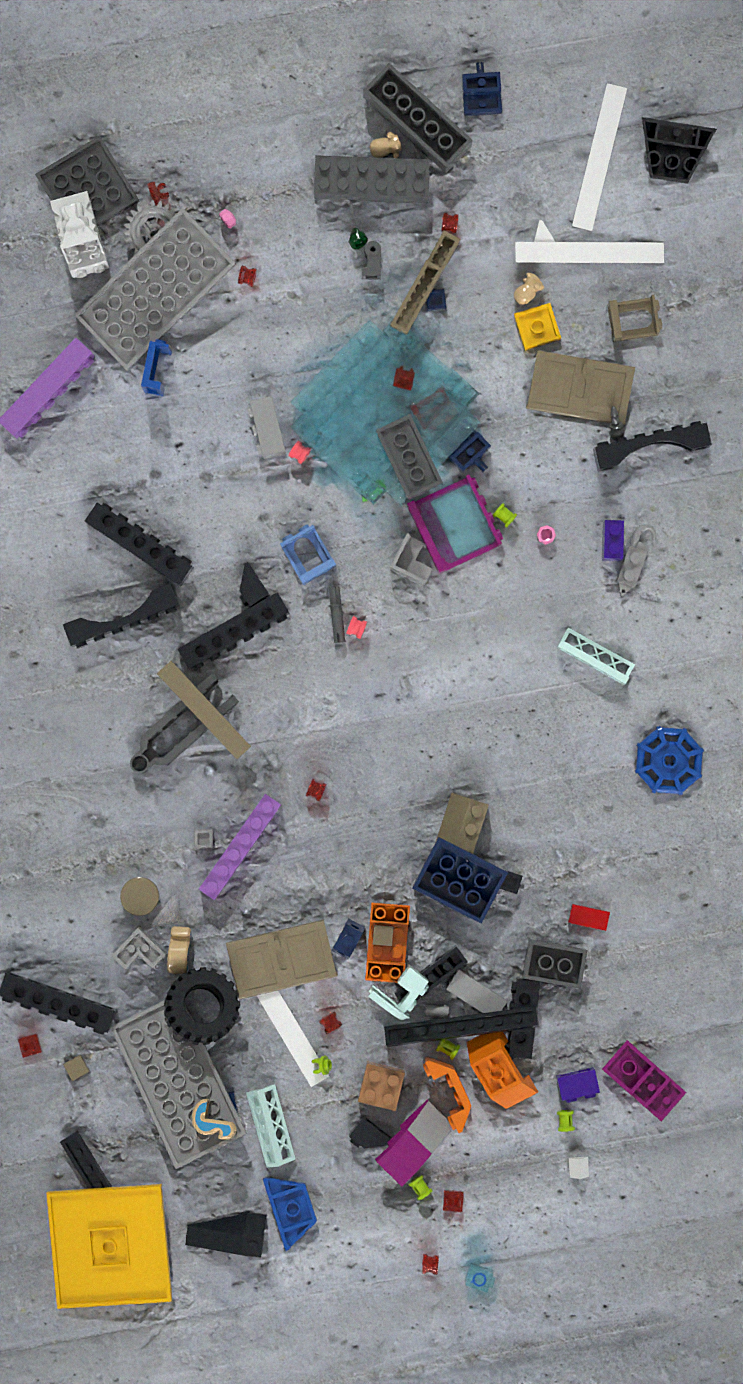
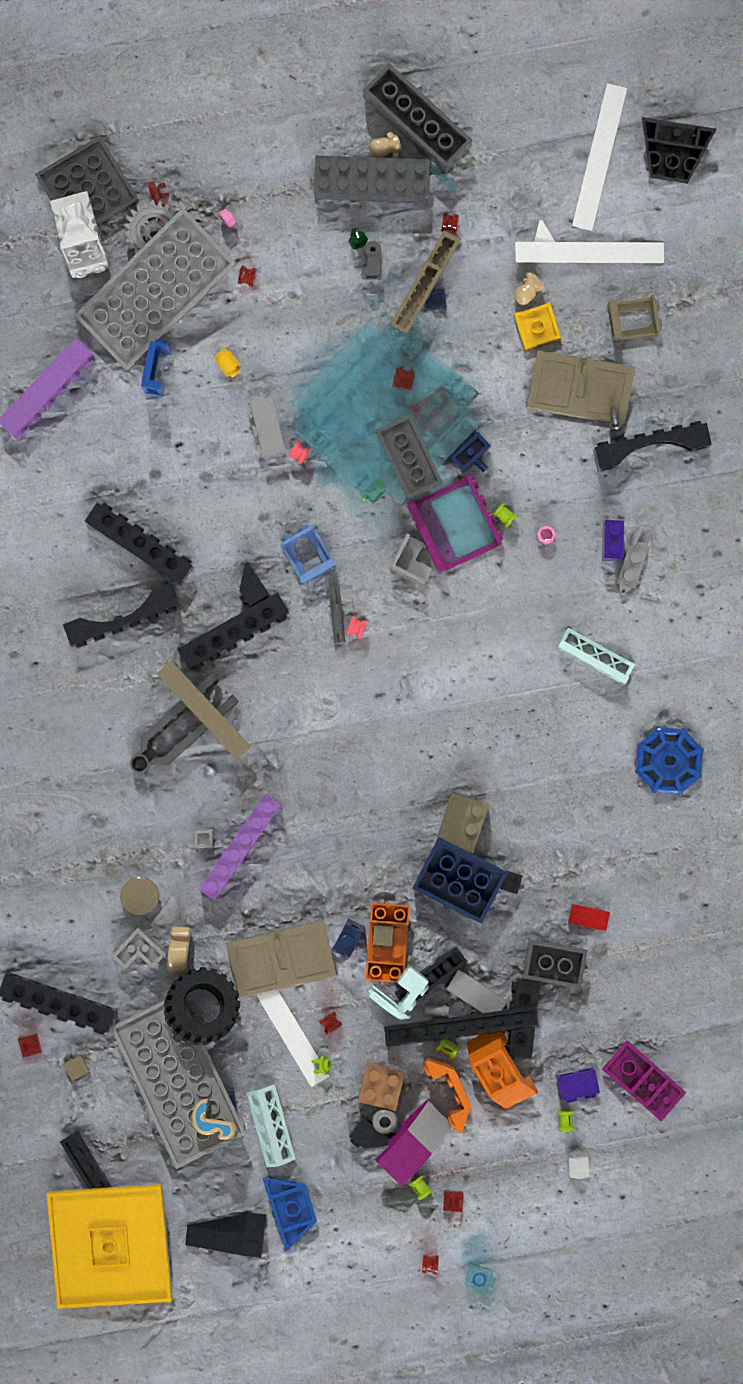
(228, 363): none -> yellow brick
(316, 790): clear red wheel -> none
(384, 1120): none -> light grey head
(442, 178): none -> clear light blue piece
(481, 92): dark blue plate -> none

